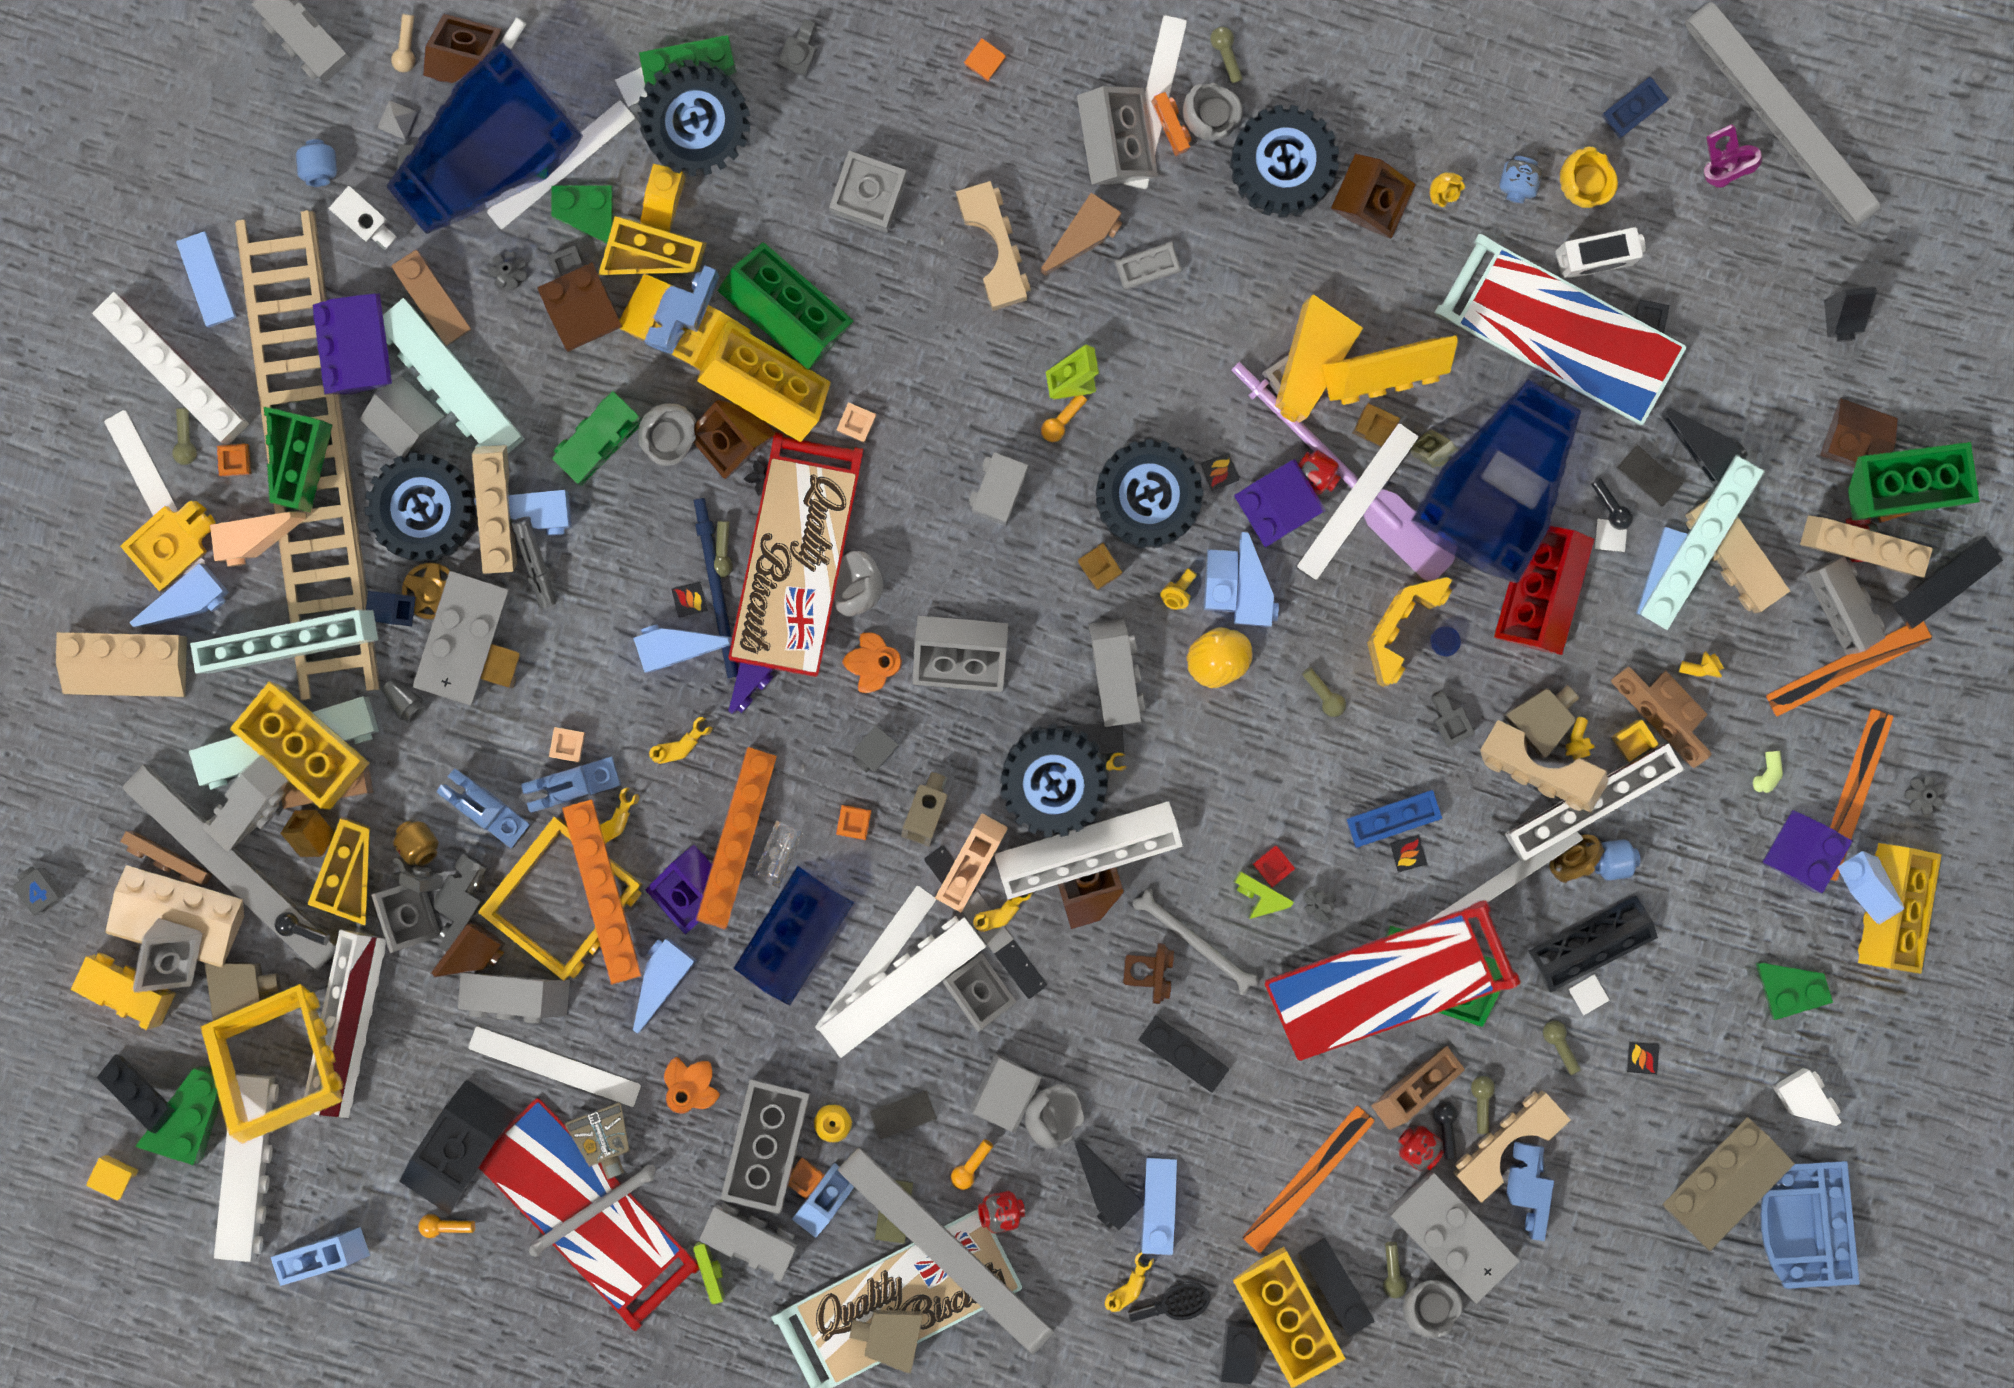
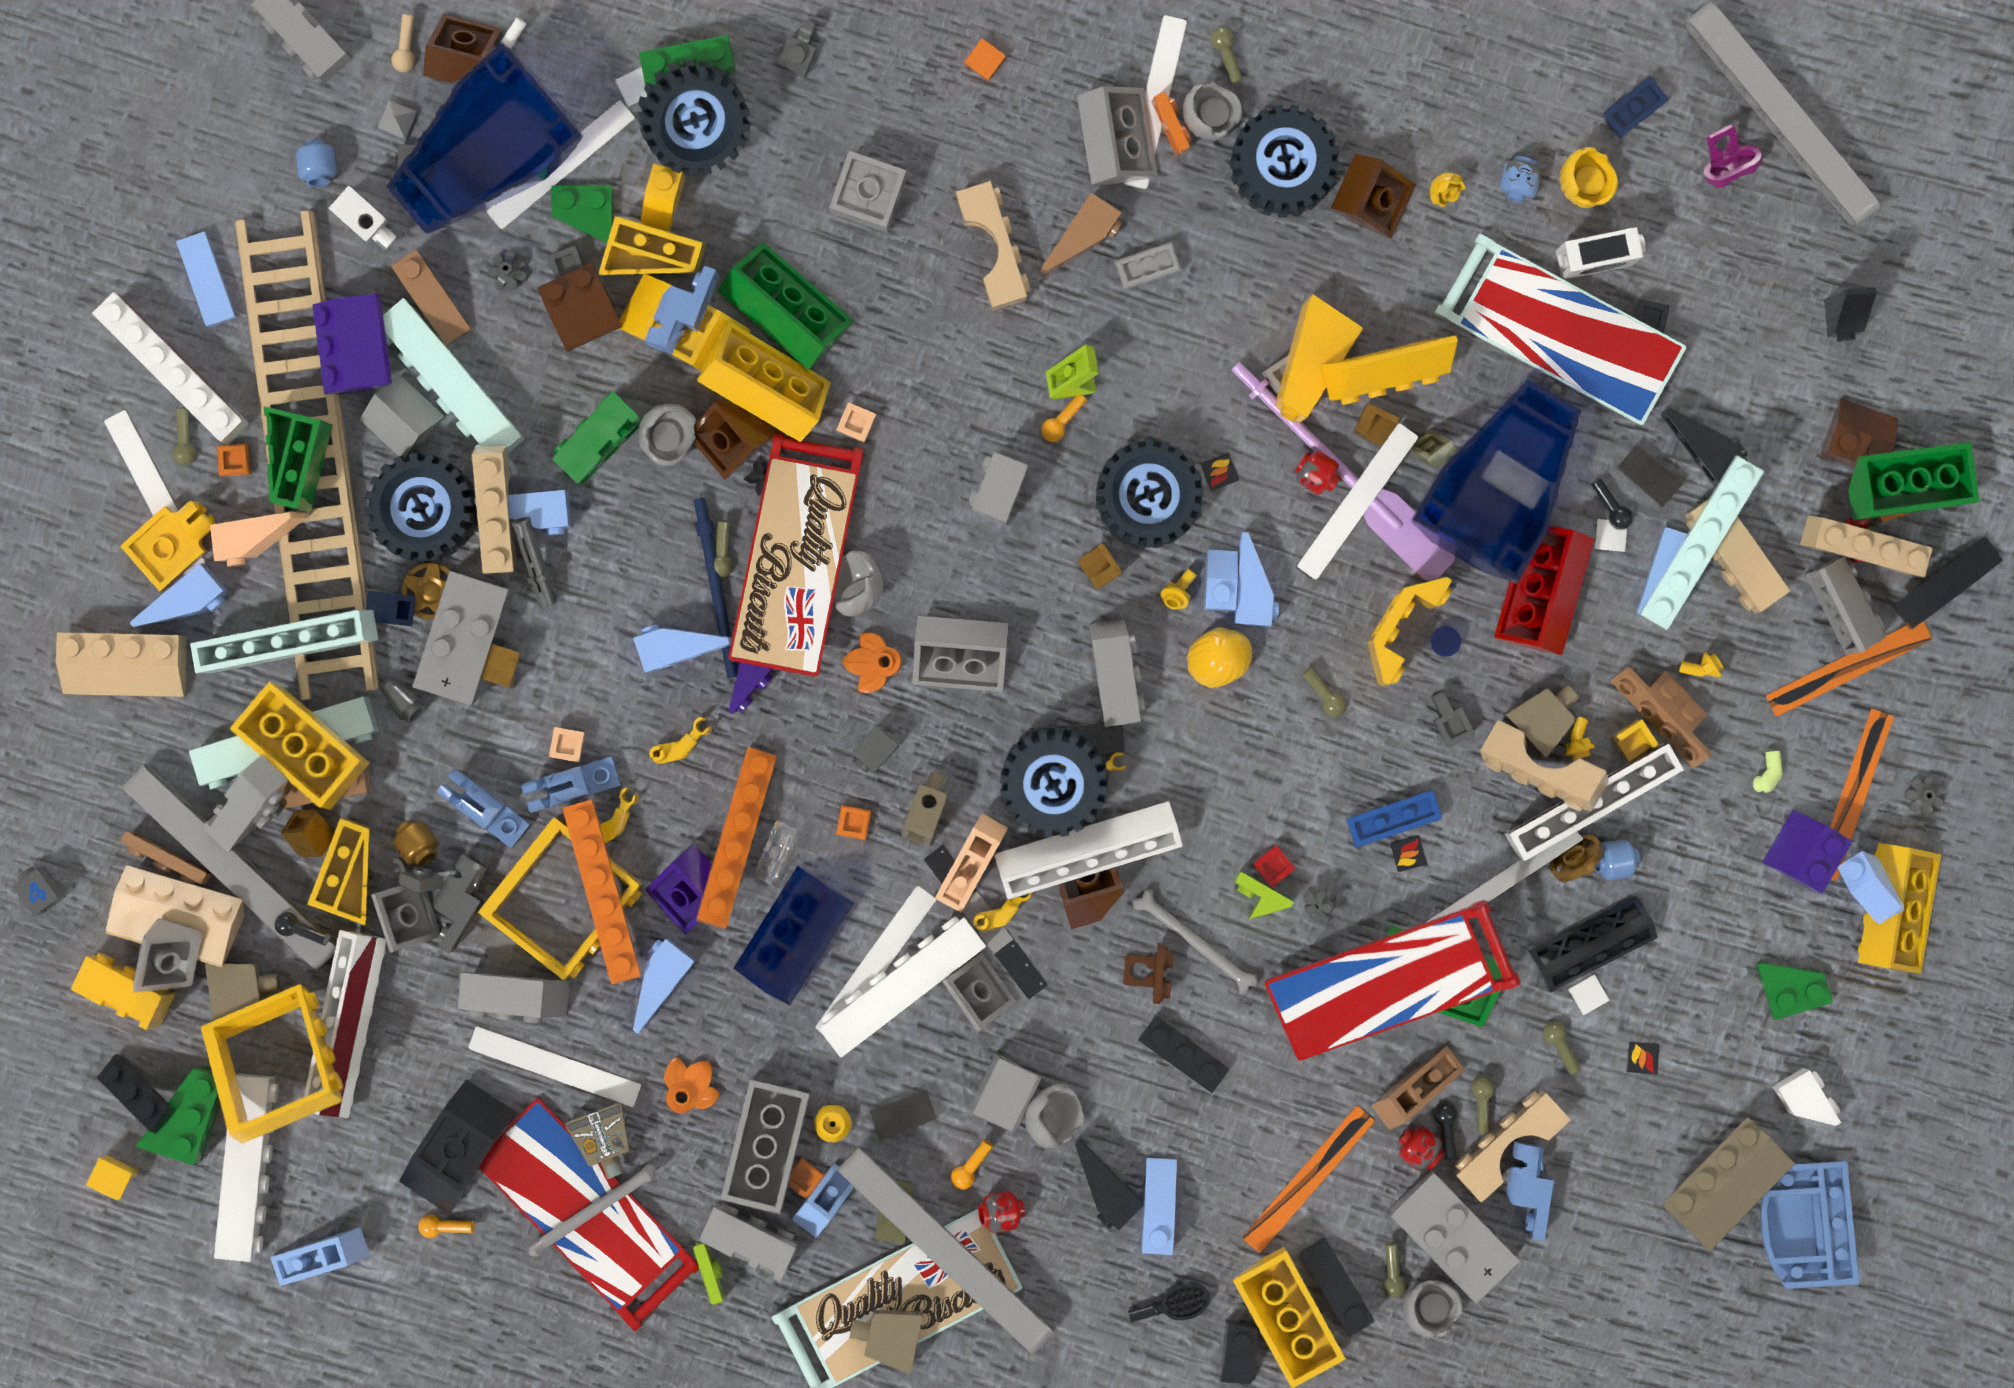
(471, 951): reddish brown slope -> none
(689, 599): black sticker -> none
(1130, 1291): yellow arm -> none
(1279, 503): dark purple slope -> none

